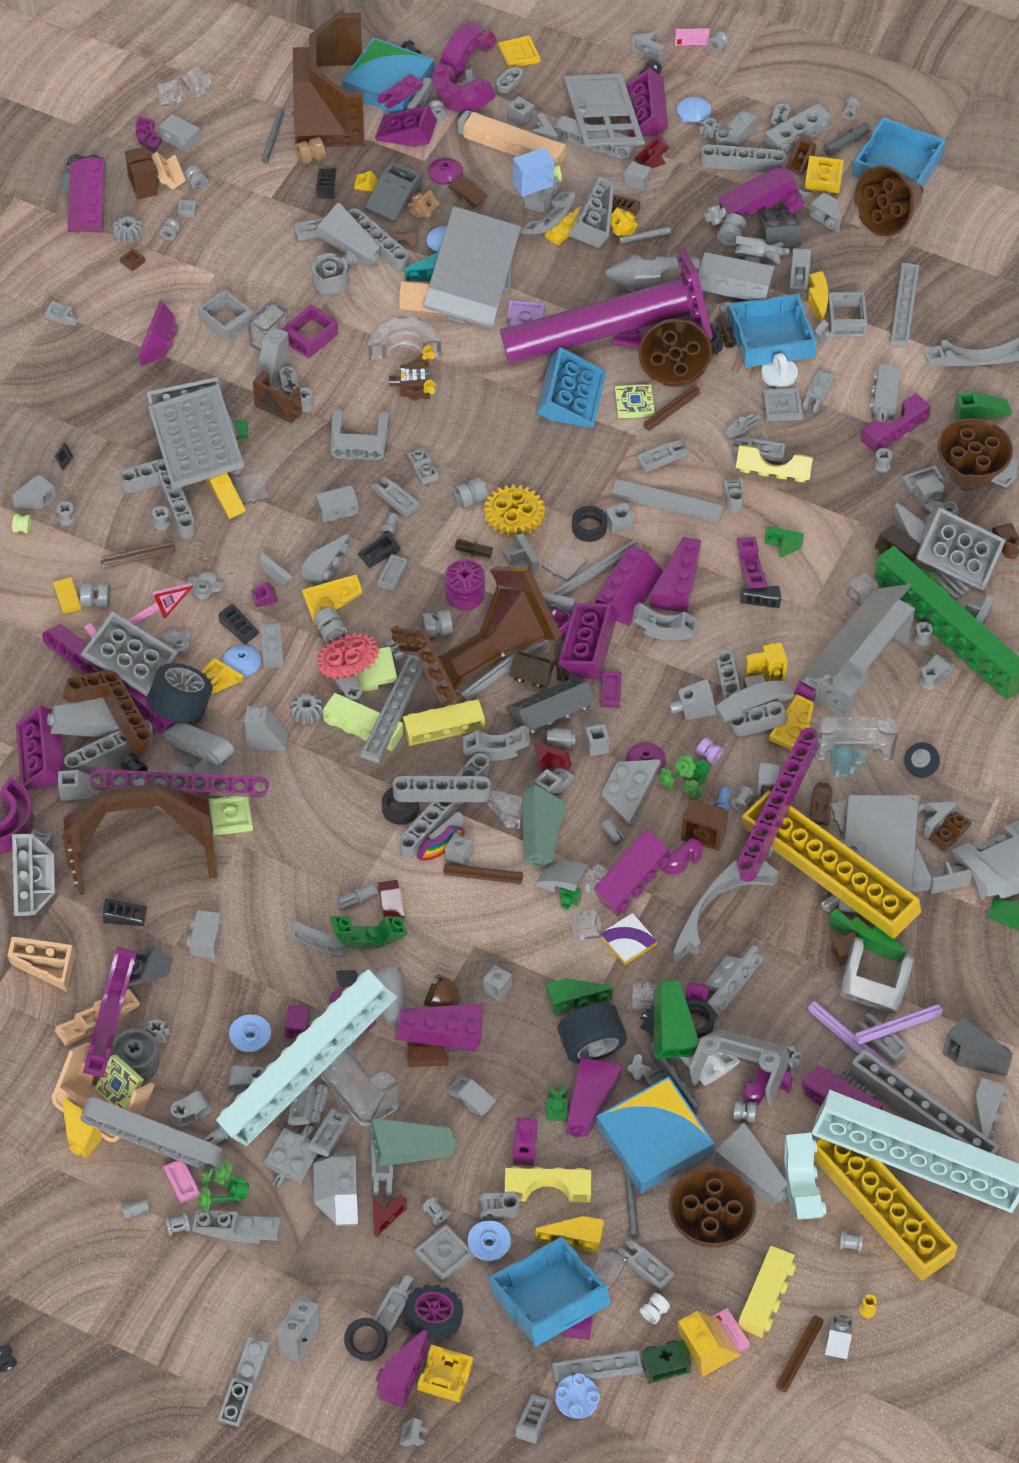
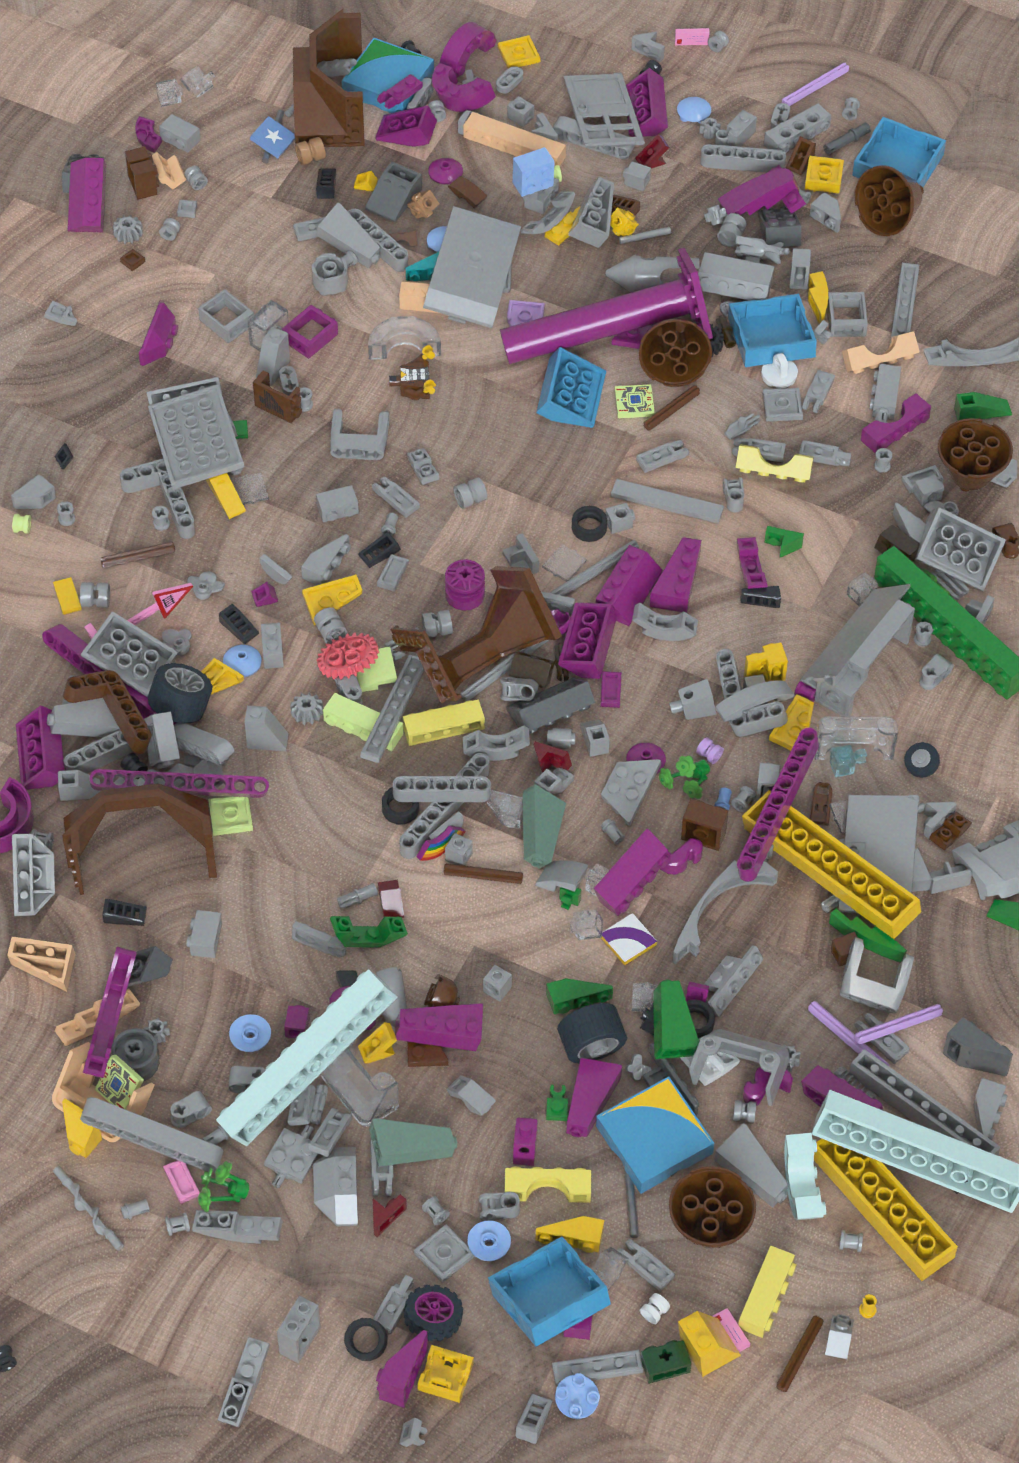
(80, 1204): none -> light grey piece
(163, 744): none -> light grey window
(273, 137): none -> medium blue tile
(336, 67): none -> light grey hinge
(378, 1044): none -> yellow slope
(473, 548): dark brown axle -> none
(514, 510): yellow gear -> none
(514, 689): none -> light grey piece
(816, 84): none -> lavender axle
(825, 453): none -> light grey hinge
(901, 346): none -> light nougat arch

